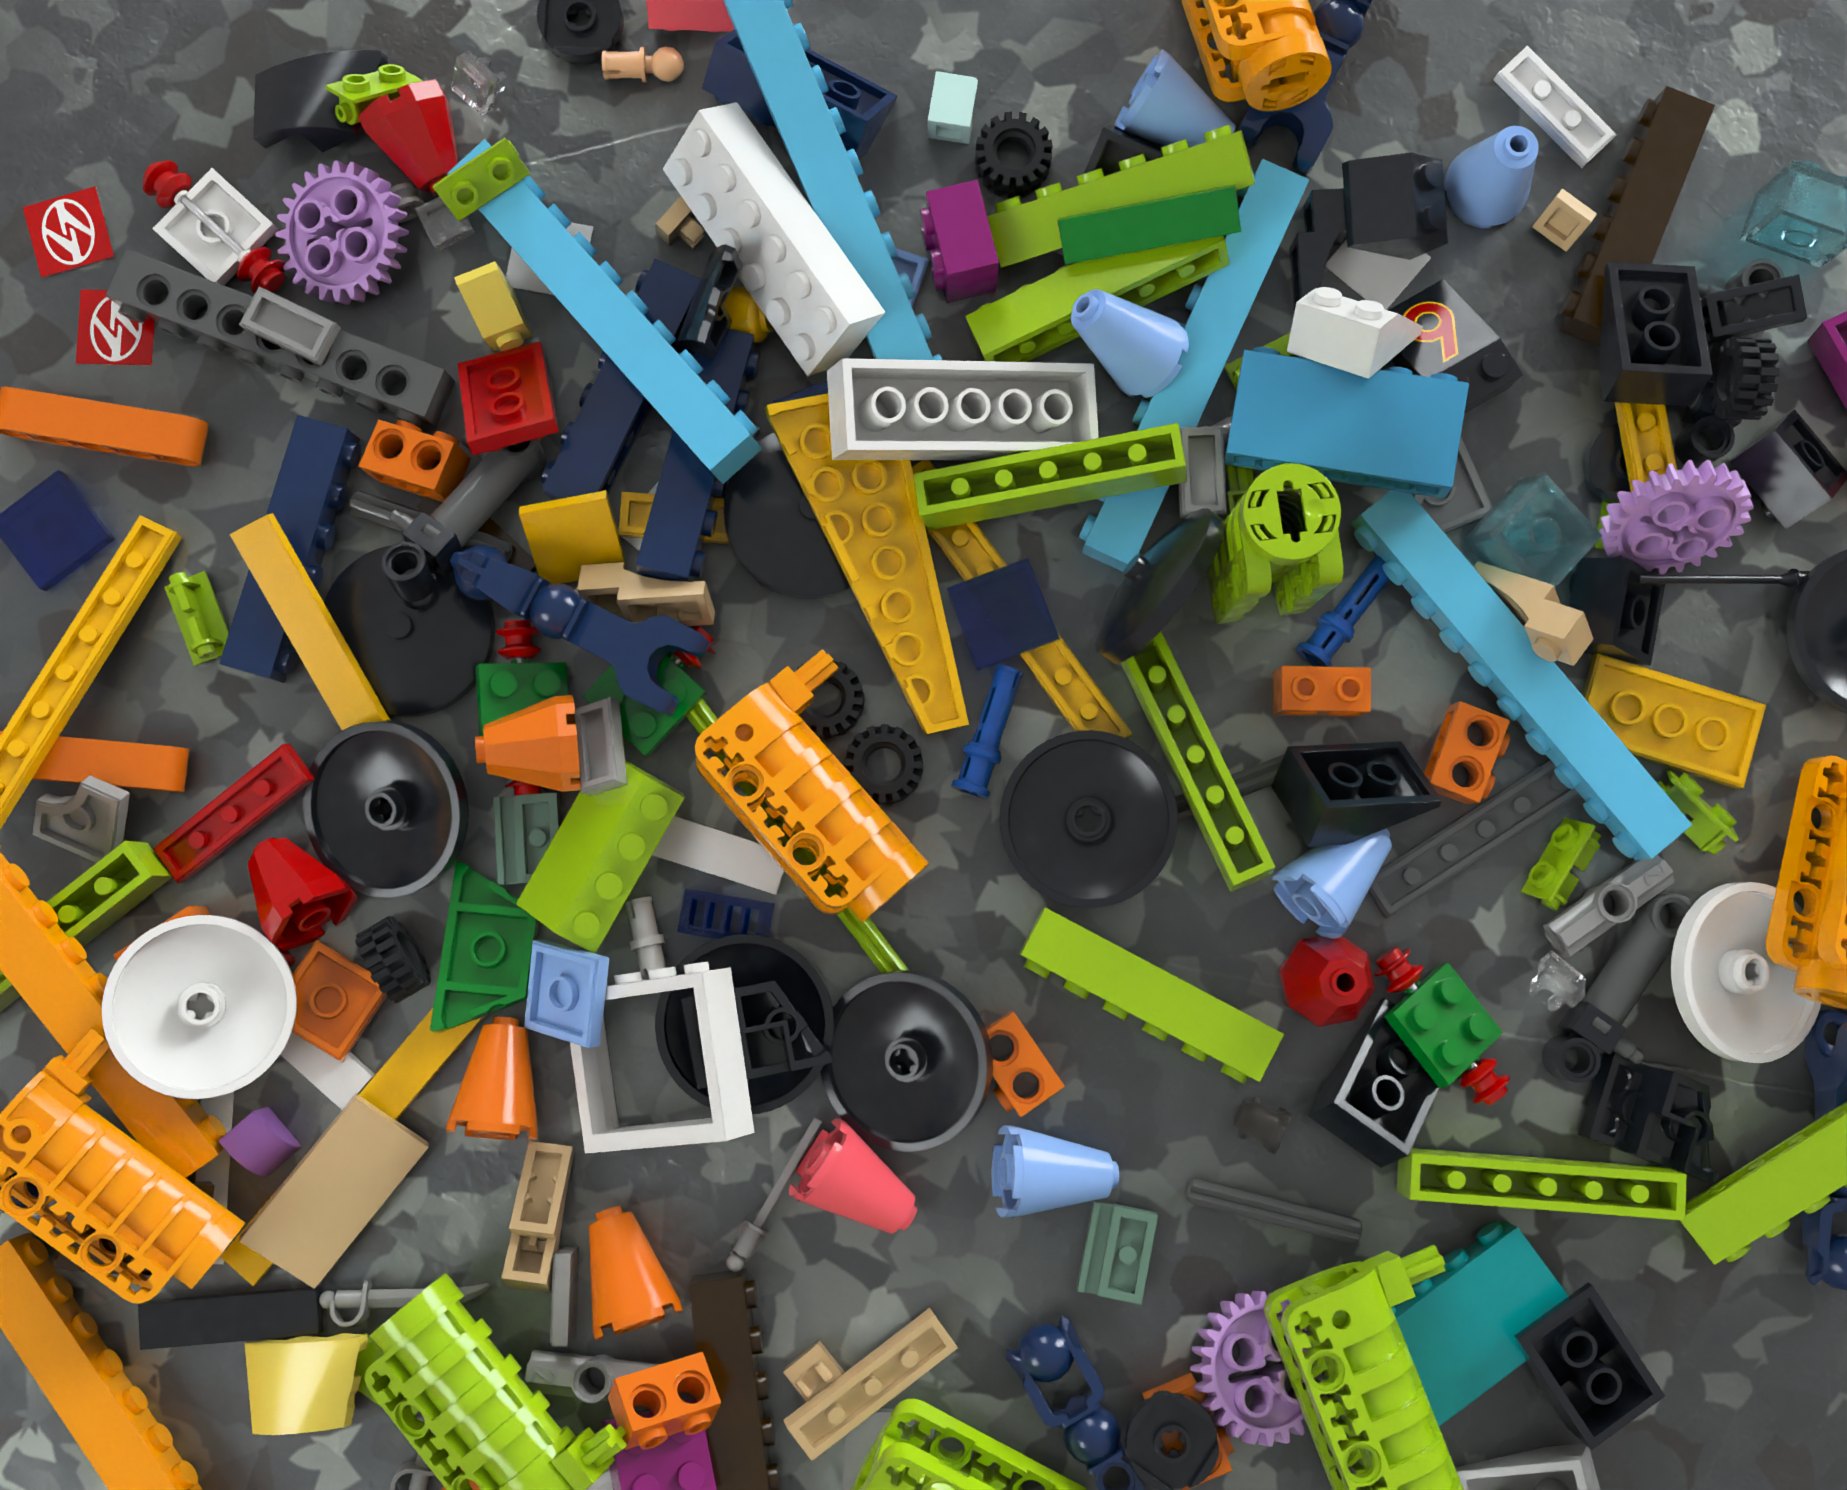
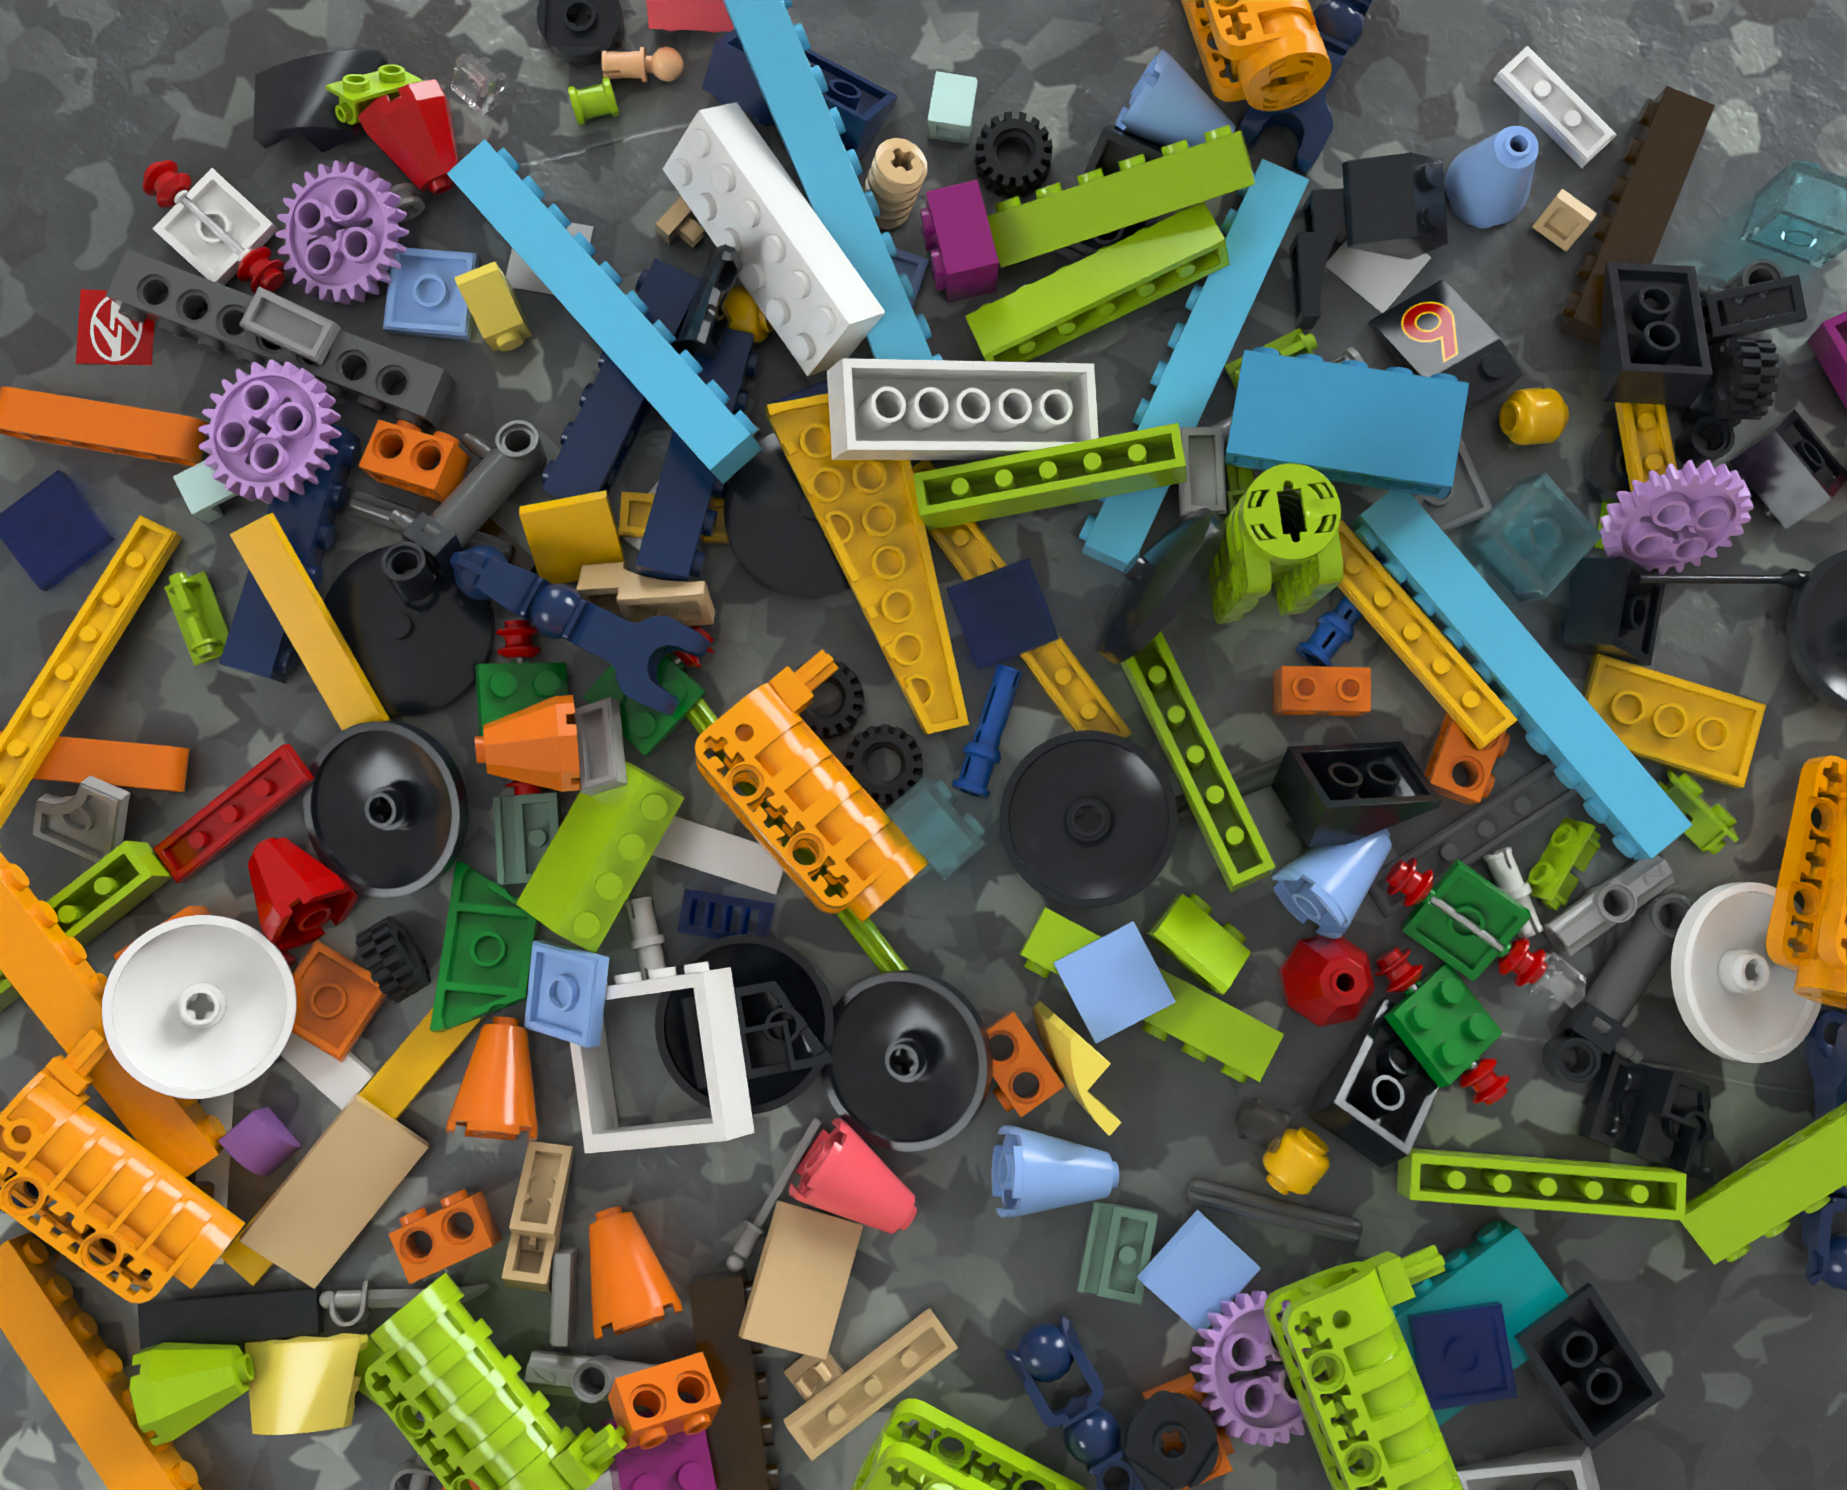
(68, 232): red sticker -> none
(186, 1385): none -> lime cone
(202, 492): none -> light aqua panel
(270, 431): none -> lavender gear
(426, 297): none -> light blue tile
(442, 225): clear tile -> none
(448, 1241): none -> orange brick
(481, 179): lime hinge -> none
(507, 398): red plate -> none
(593, 101): none -> lime bush
(800, 1280): none -> tan tile
(896, 180): none -> tan piece
(936, 827): none -> clear light blue brick
(1075, 1063): none -> light yellow slope
(1114, 982): none -> light blue tile
(1130, 341): light blue cone -> none
(1150, 224): green tile -> none
(1198, 1271): none -> light blue tile
(1199, 943): none -> lime slope
(1297, 1163): none -> yellow head
(1348, 332): white slope -> none
(1420, 644): none -> yellow tile
(1463, 1355): none -> clear blue tile
(1466, 921): none -> green plate
(1509, 880): none -> white pin
(1534, 416): none -> yellow head
(1552, 628): tan slope -> none

